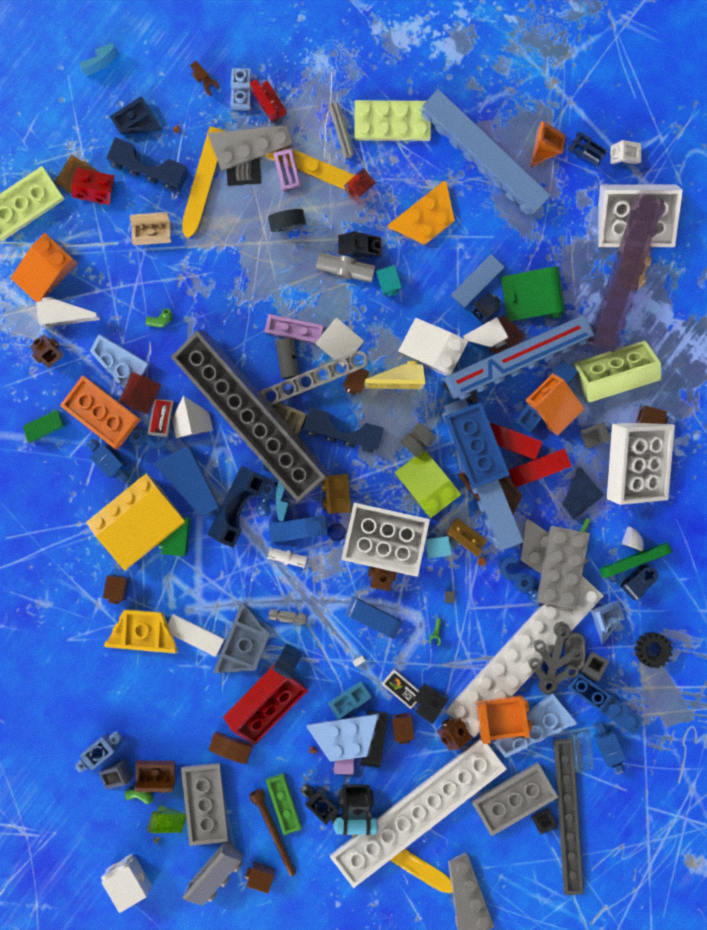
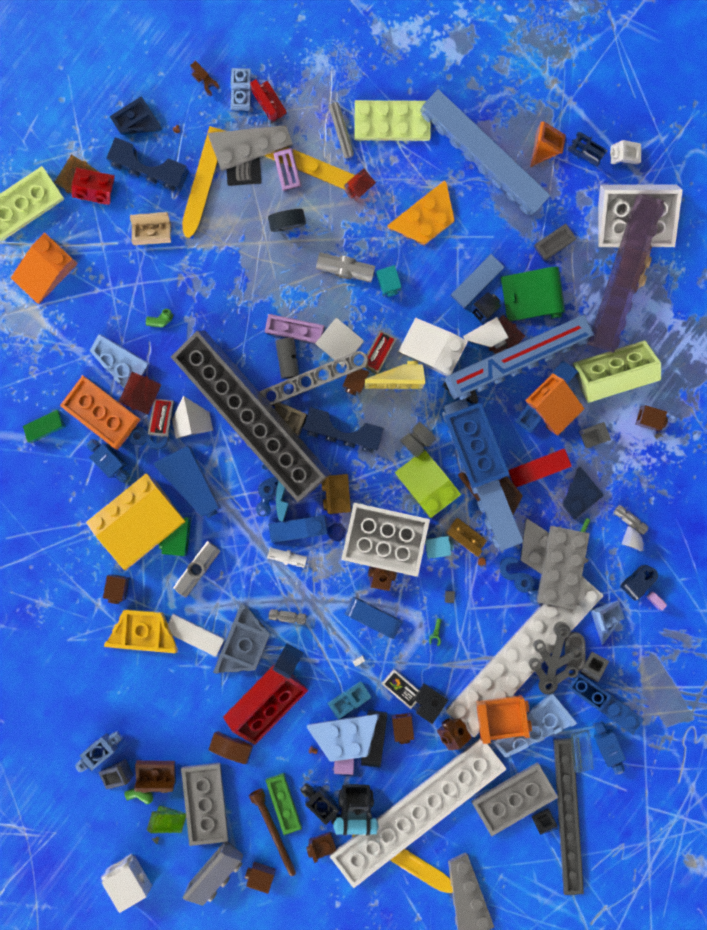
(46, 350): reddish brown brick -> none
(56, 313): white slope -> none
(105, 56): dark azure slope -> none
(189, 578): none -> light grey piece
(244, 487): dark blue arch -> none
(321, 846): none -> reddish brown bracket
(359, 245): black slope -> none
(379, 351): none -> slope
(516, 442): red slope -> none
(555, 242): none -> flat silver tile
(631, 520): none -> light grey axle
(635, 560): green beam -> none
(640, 462): white slope -> none
(656, 601): none -> lavender tile
(665, 650): black tyre -> none

